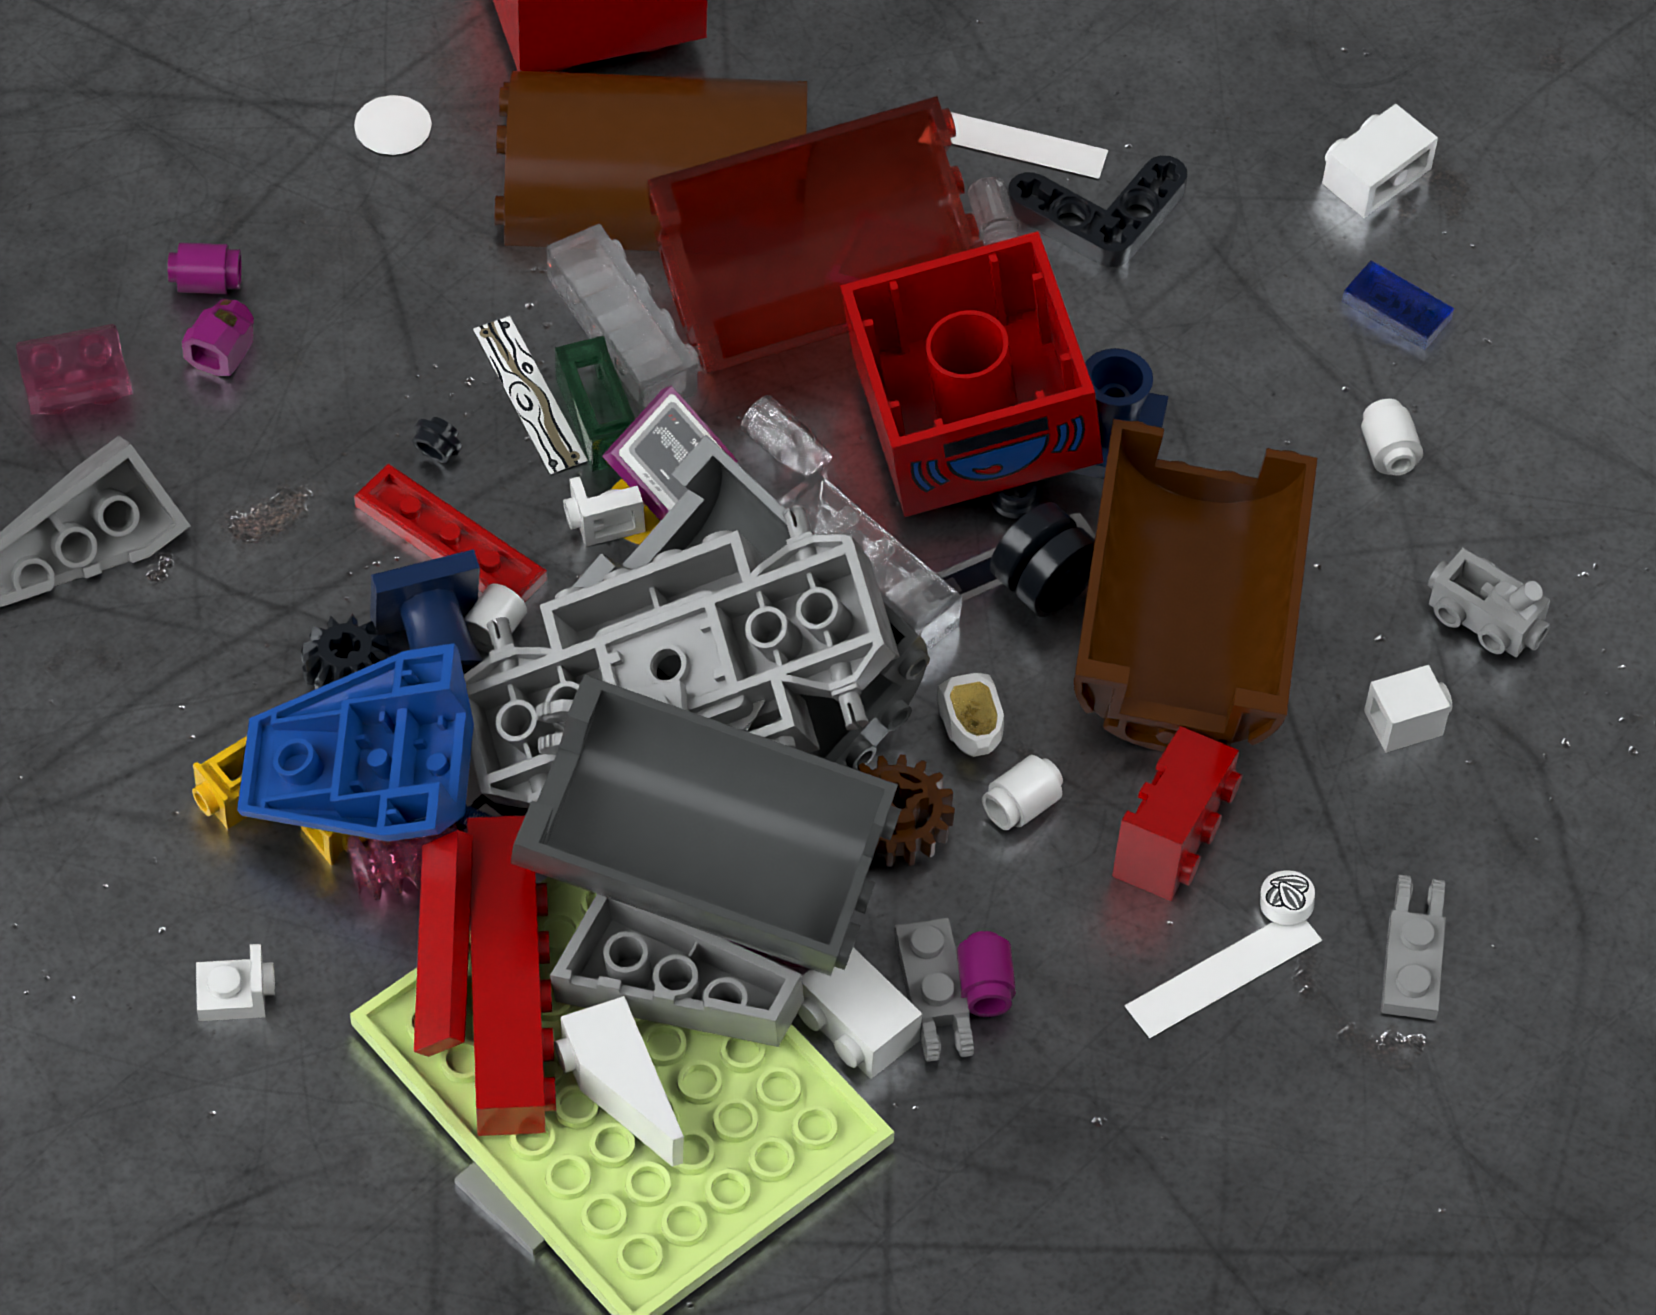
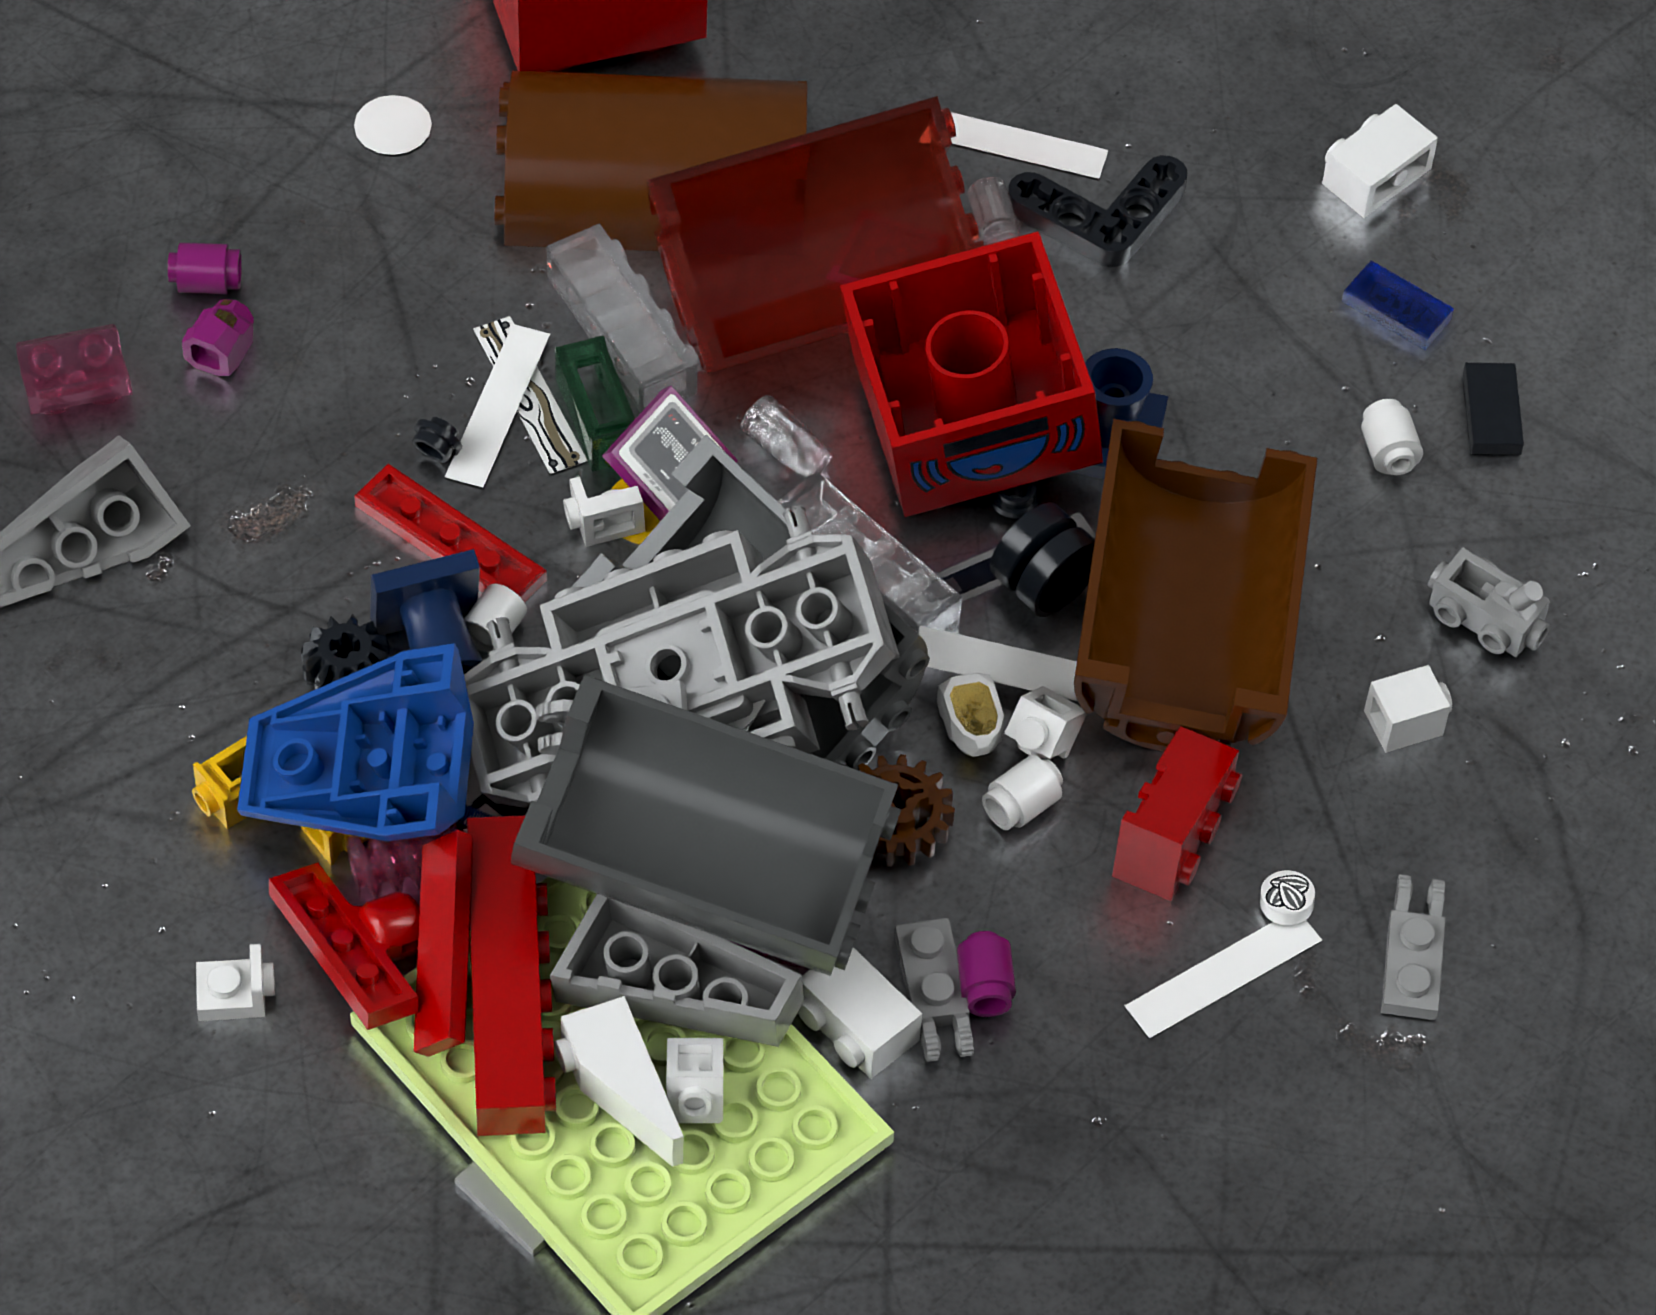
(354, 942): none -> red plate
(497, 405): none -> white sticker
(695, 1079): none -> white bracket
(1002, 662): none -> white sticker
(1045, 724): none -> white brick
(1493, 408): none -> black tile

